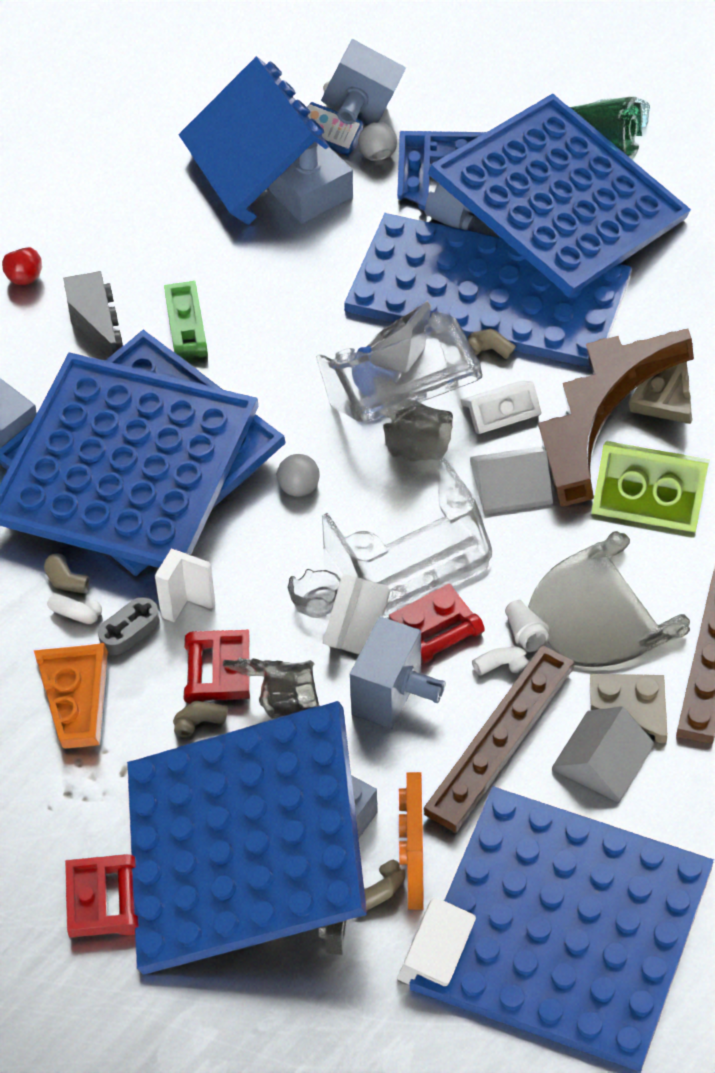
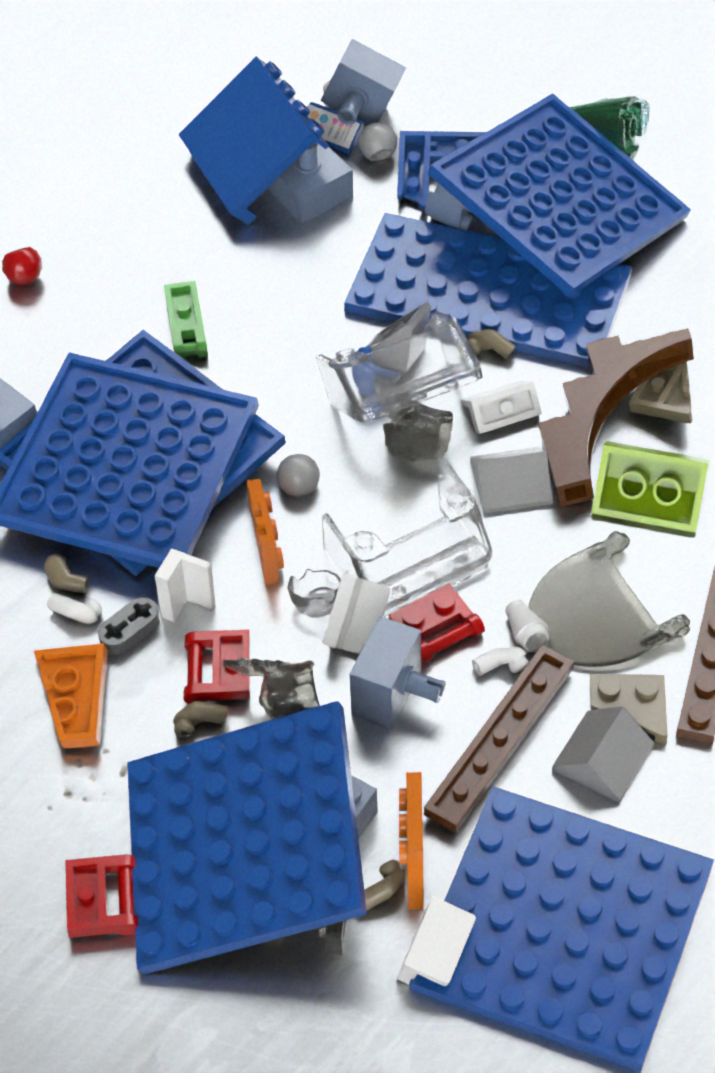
(90, 311): slope -> none
(265, 531): none -> orange wing

